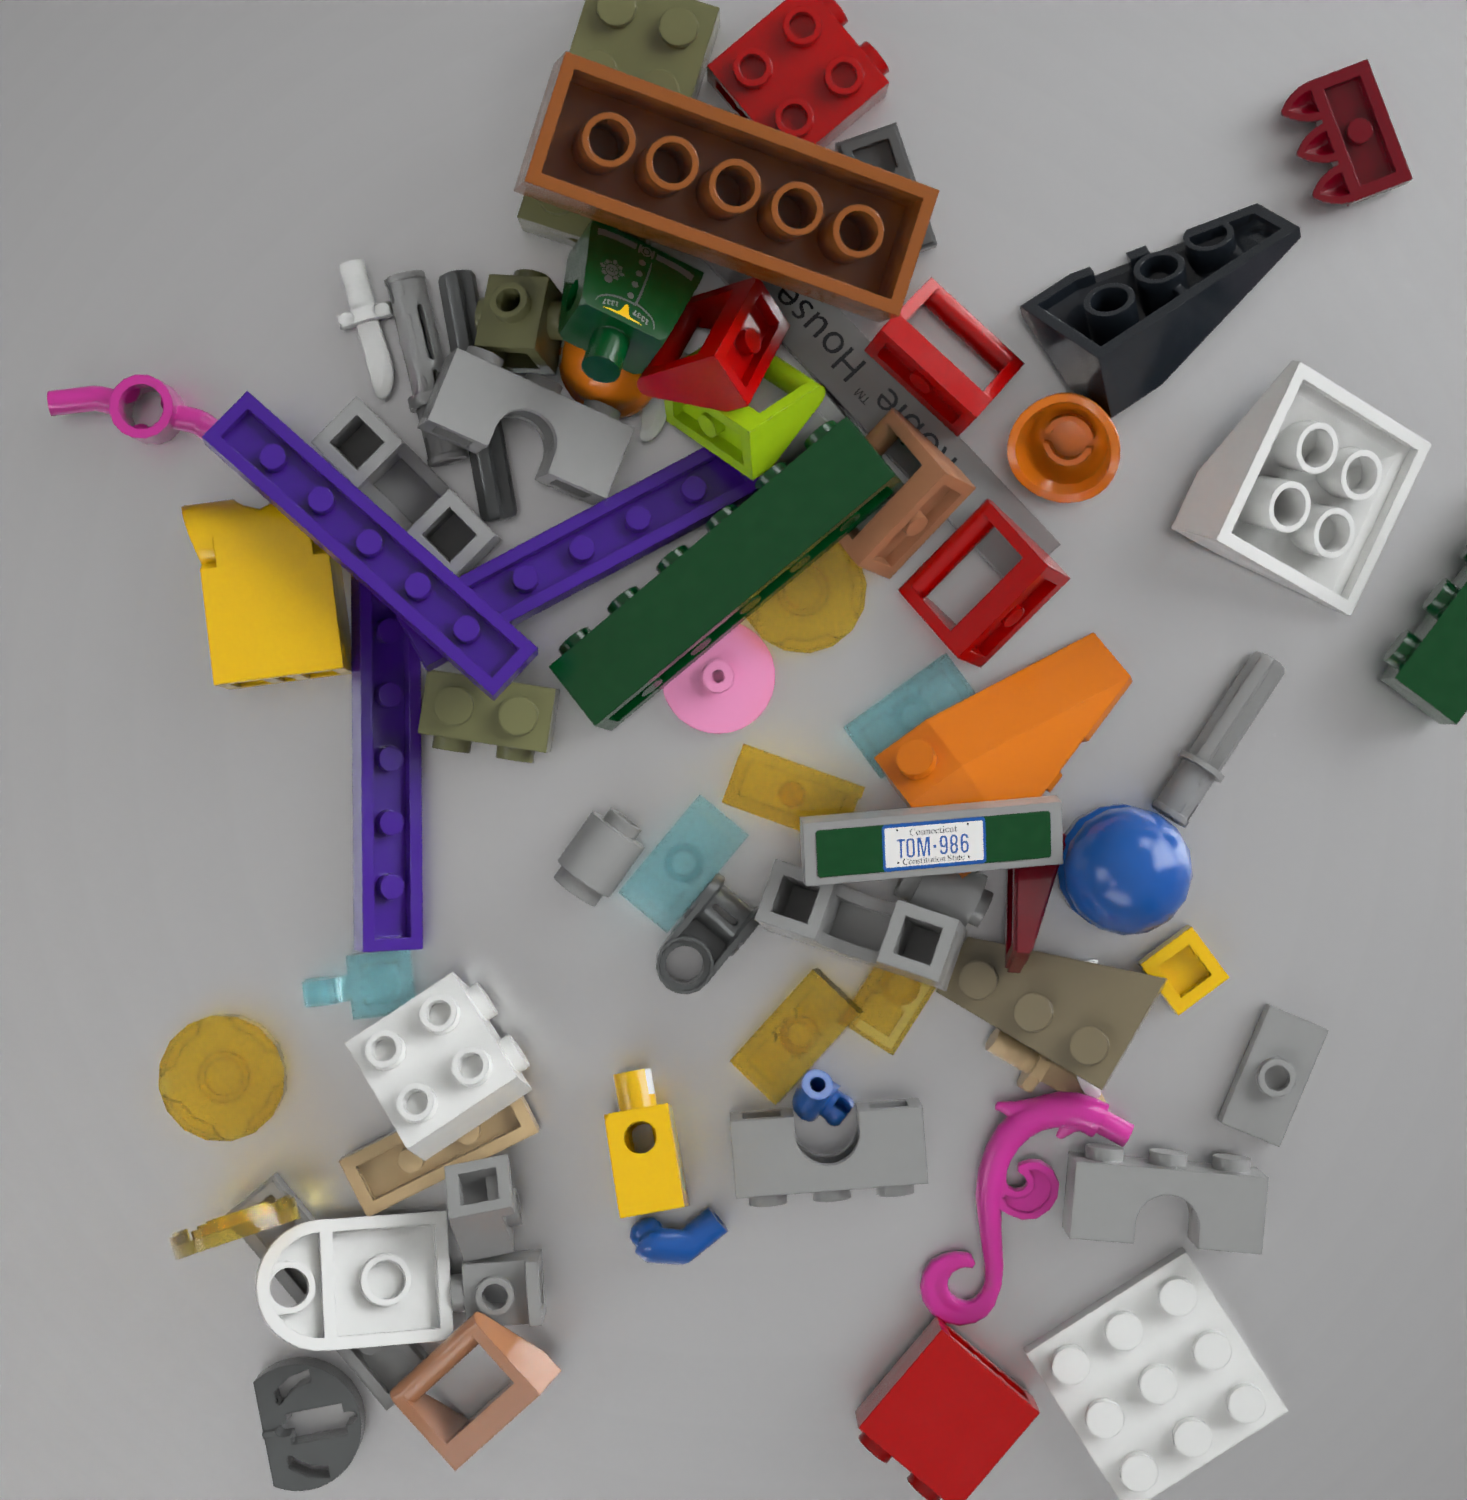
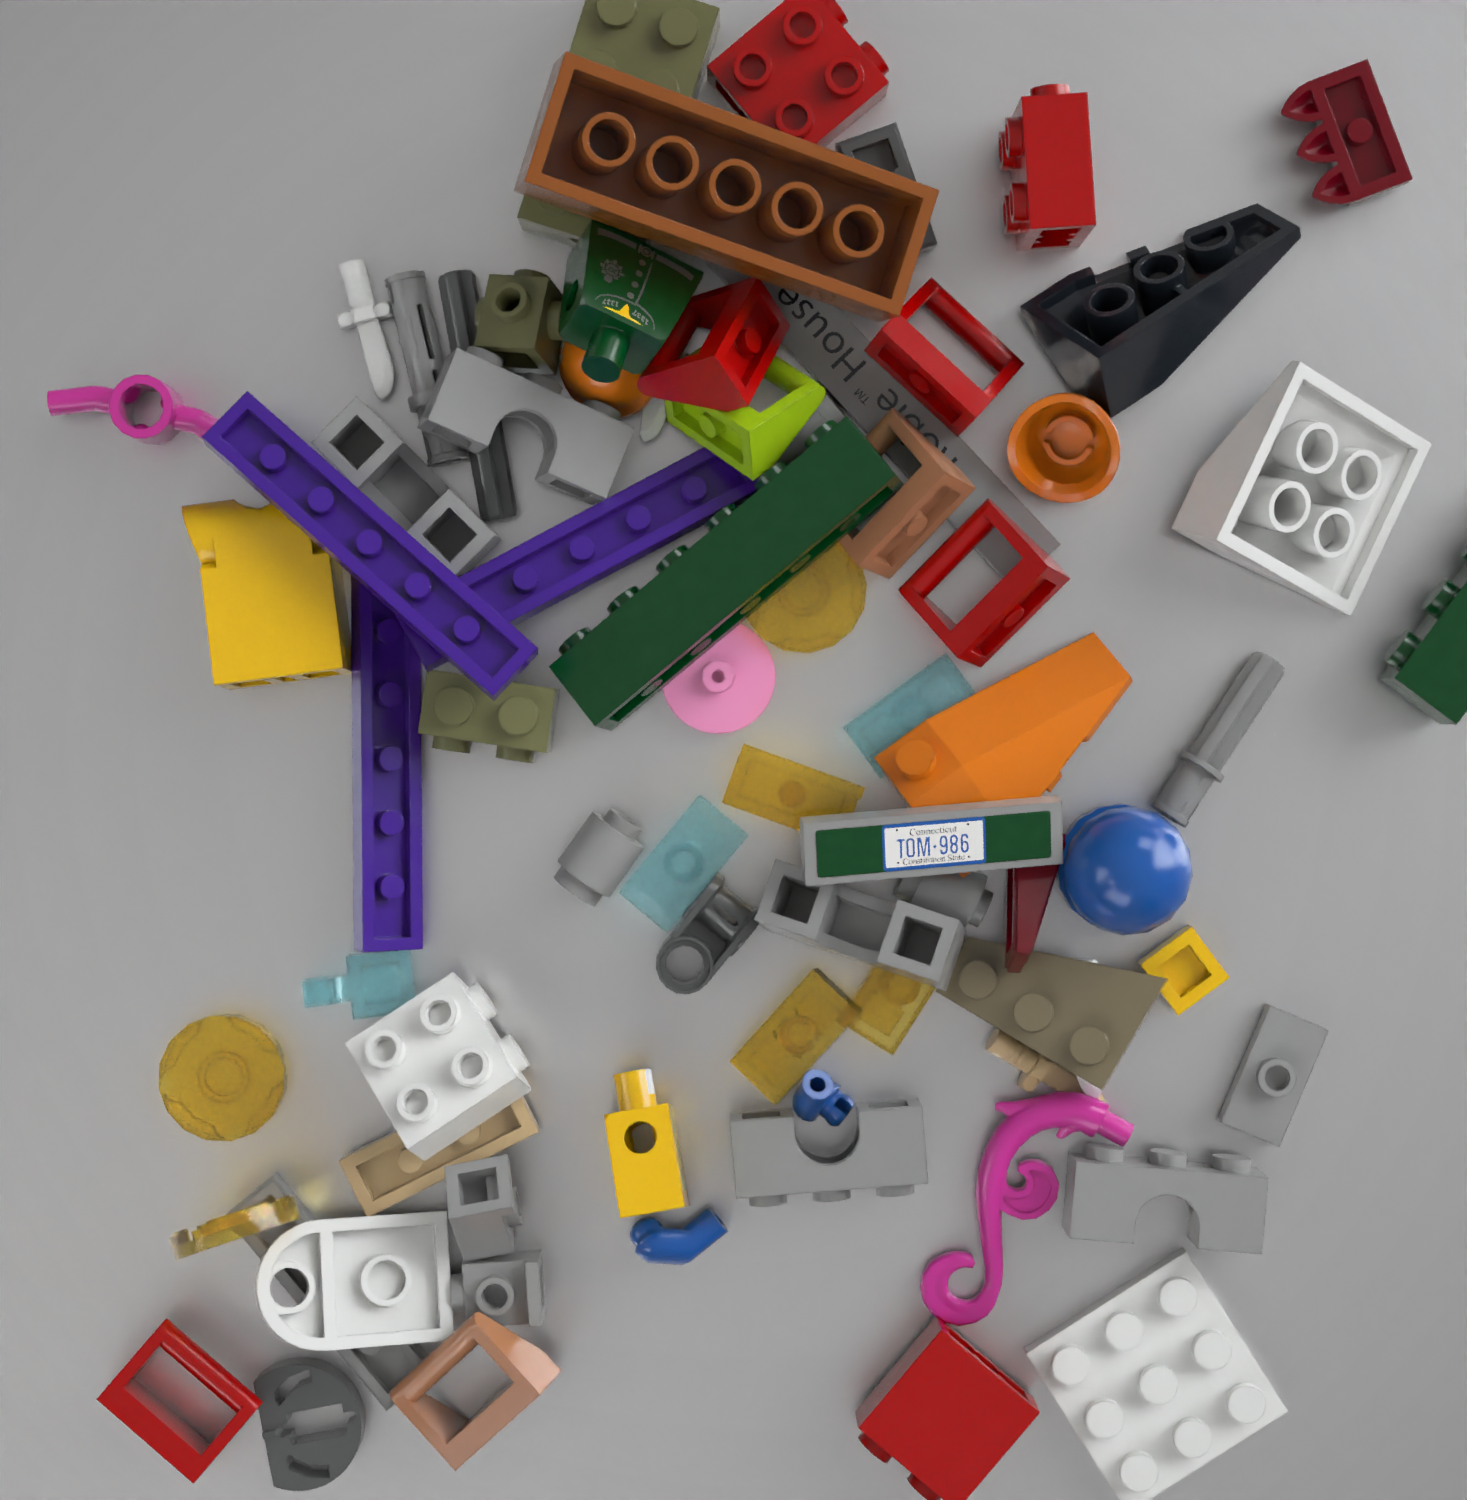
(157, 1422): none -> red tile
(1050, 169): none -> red brick

